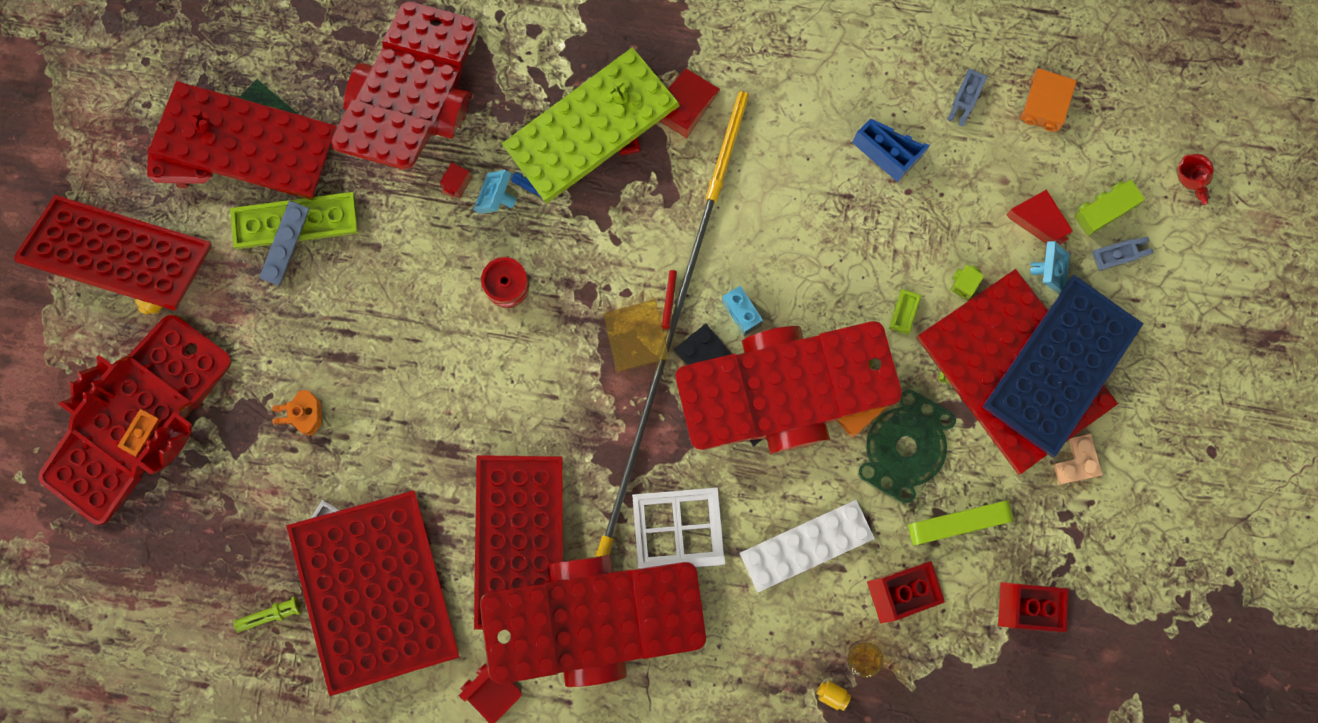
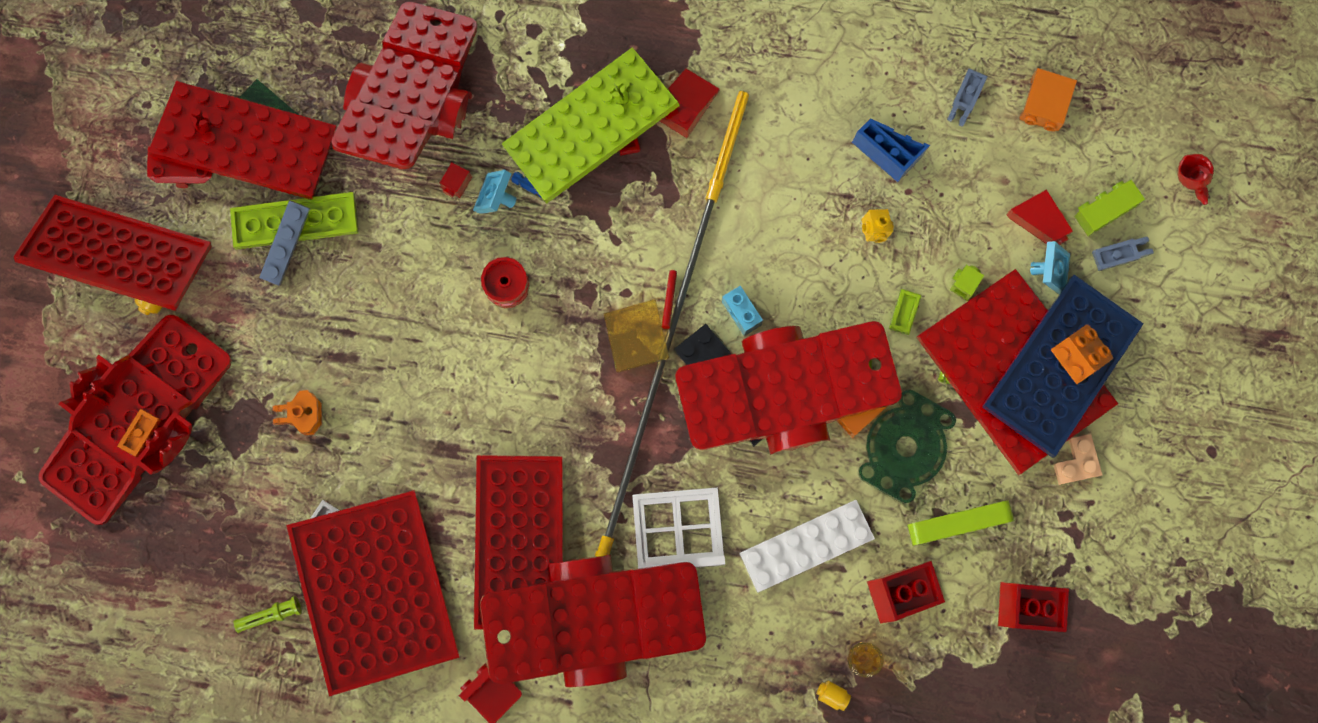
(877, 225): none -> yellow brick
(1082, 353): none -> orange bracket

